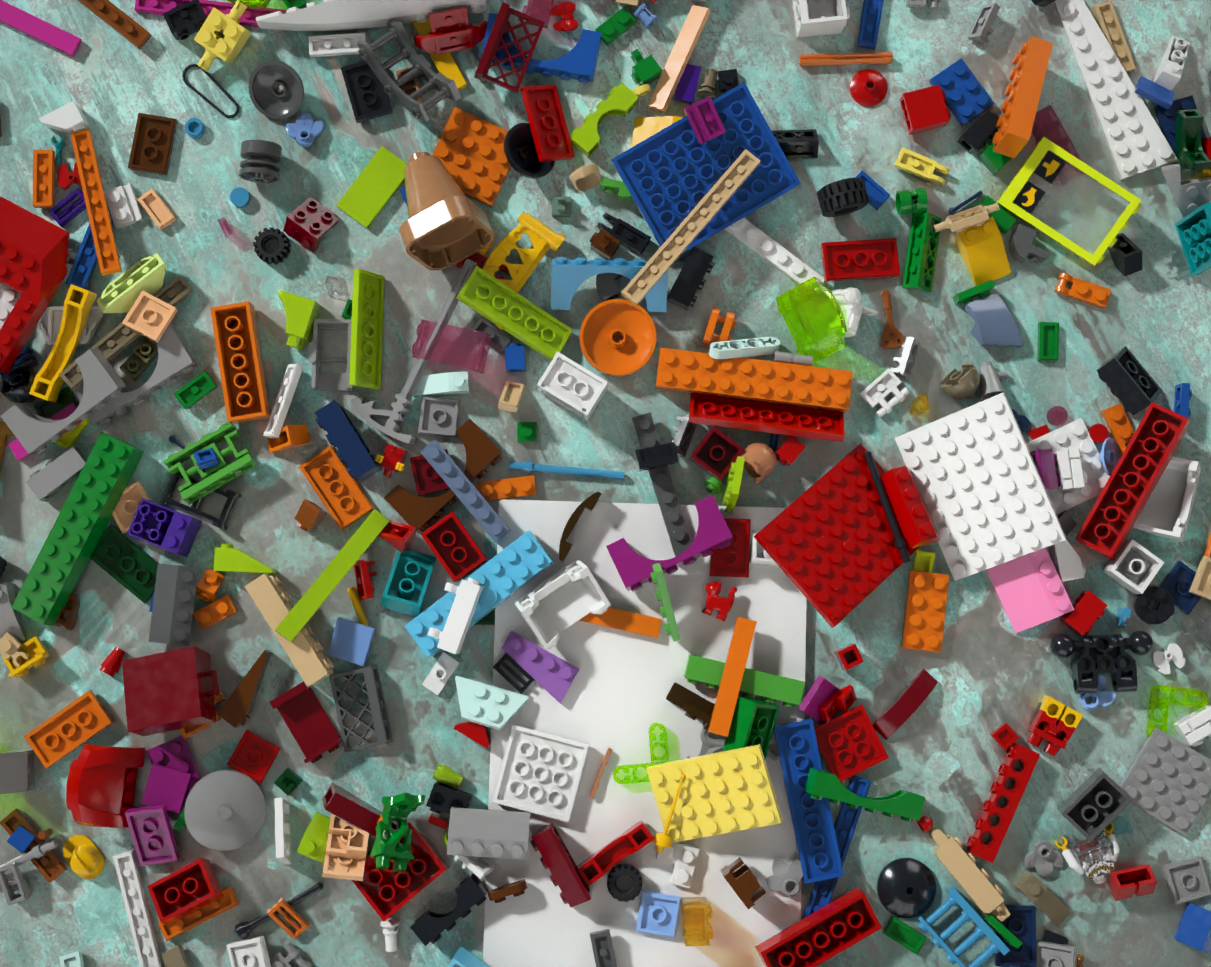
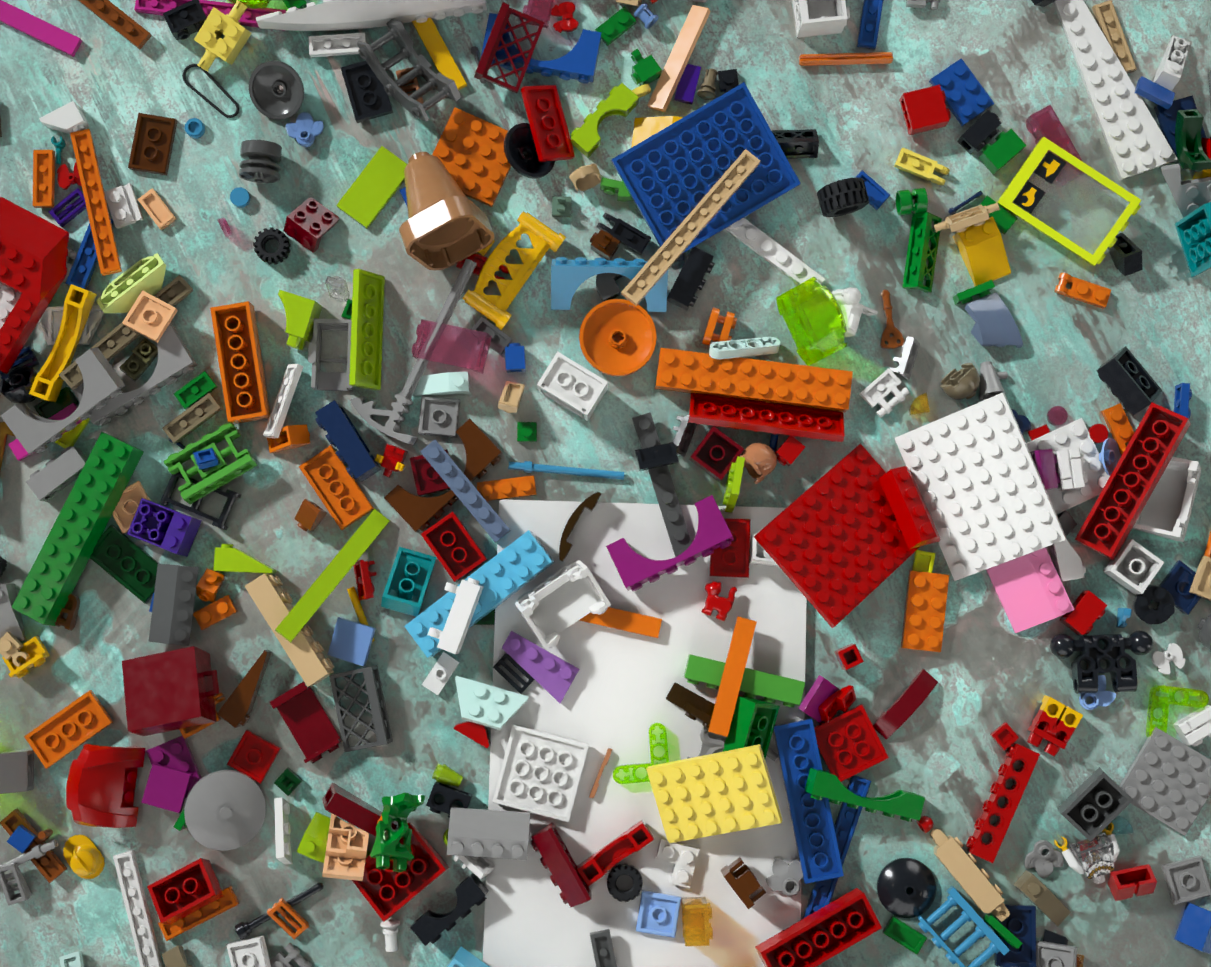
(113, 662): red cone -> none
(152, 835): magenta plate -> none
(192, 418): none -> dark tan plate
(398, 535): red slope -> none
(438, 821): red tile -> none
(450, 32): red plate -> none
(514, 313): lime plate -> none
(516, 888): reddish brown plate -> none
(661, 839): yellow sword -> none
(663, 595): bright green plate -> none
(704, 120): magenta plate -> none
(713, 485): bright green plate -> none
(792, 359): light grey piece -> none
(860, 259): red tile -> none
(868, 96): red dish -> none
(900, 542): black bar -> none
(983, 22): light grey plate -> none
(1022, 97): orange brick -> none
(1022, 248): dark grey brick -> none
(1048, 341): green tile -> none

